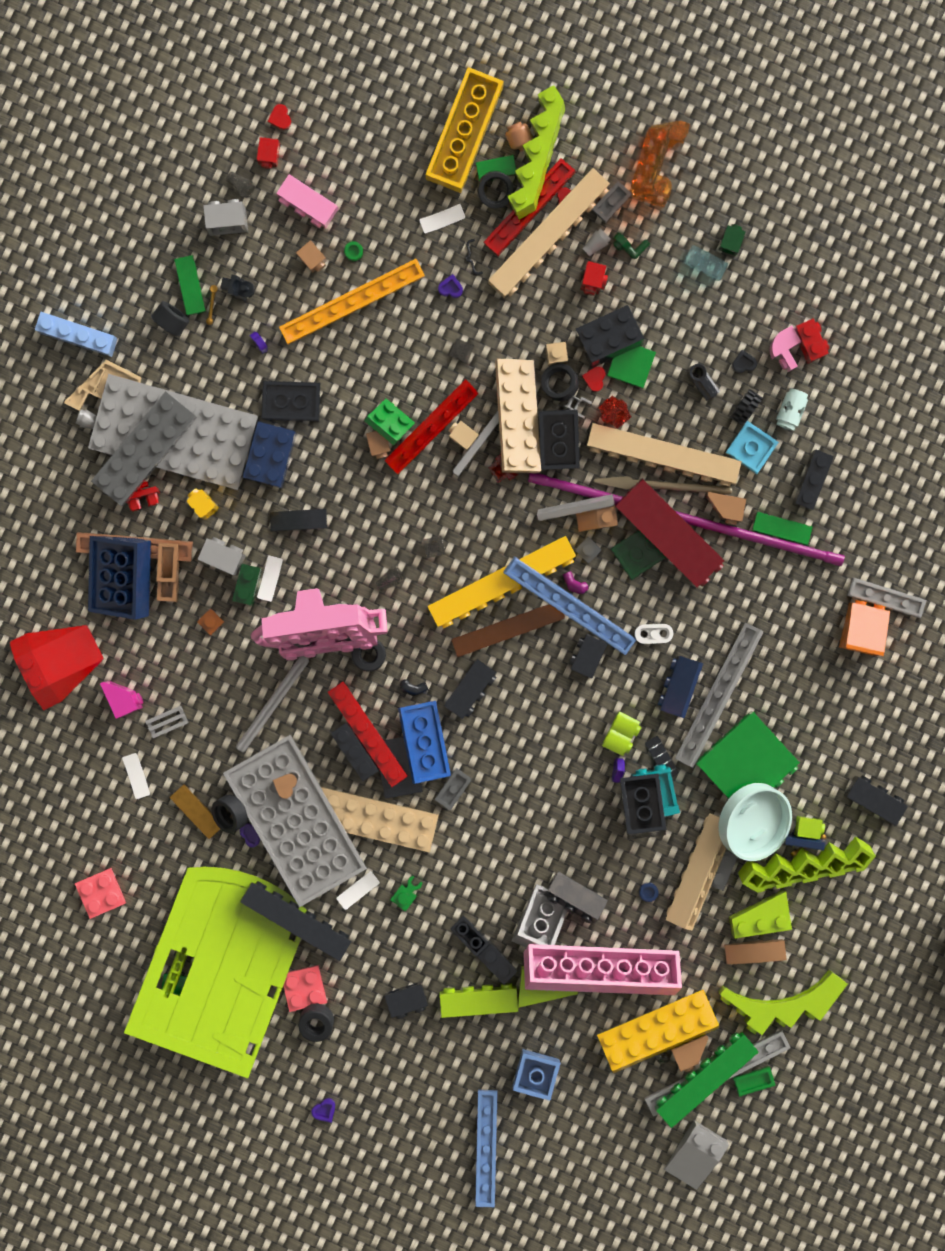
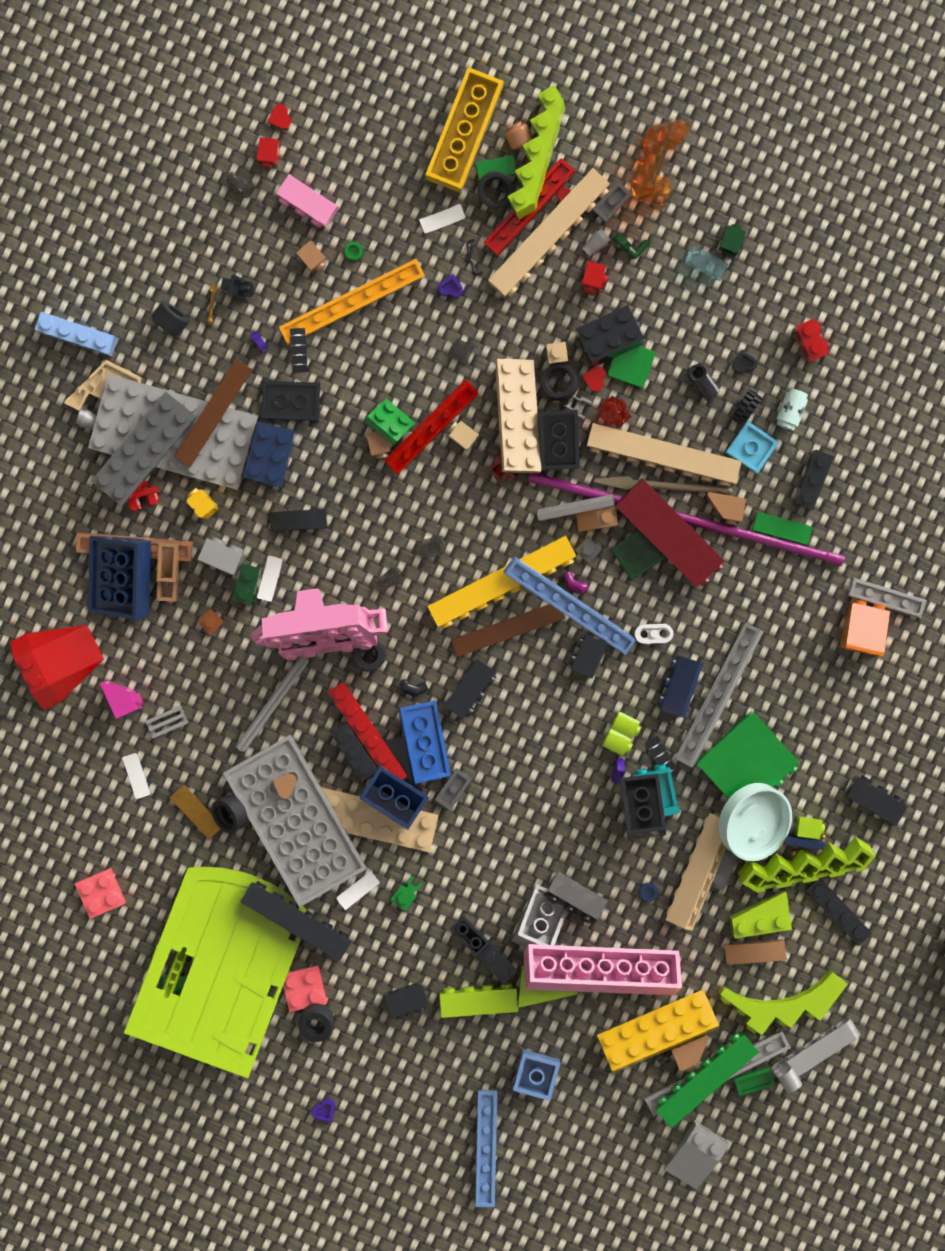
(190, 285): green tile -> none
(213, 413): none -> reddish brown tile
(225, 217): light grey brick -> none
(250, 835): dark purple tile -> none
(298, 350): none -> black sticker
(394, 798): none -> dark blue slope
(476, 445): light grey tile -> none
(782, 344): bright pink brick -> none
(813, 1053): none -> light grey beam
(838, 911): none -> black plate

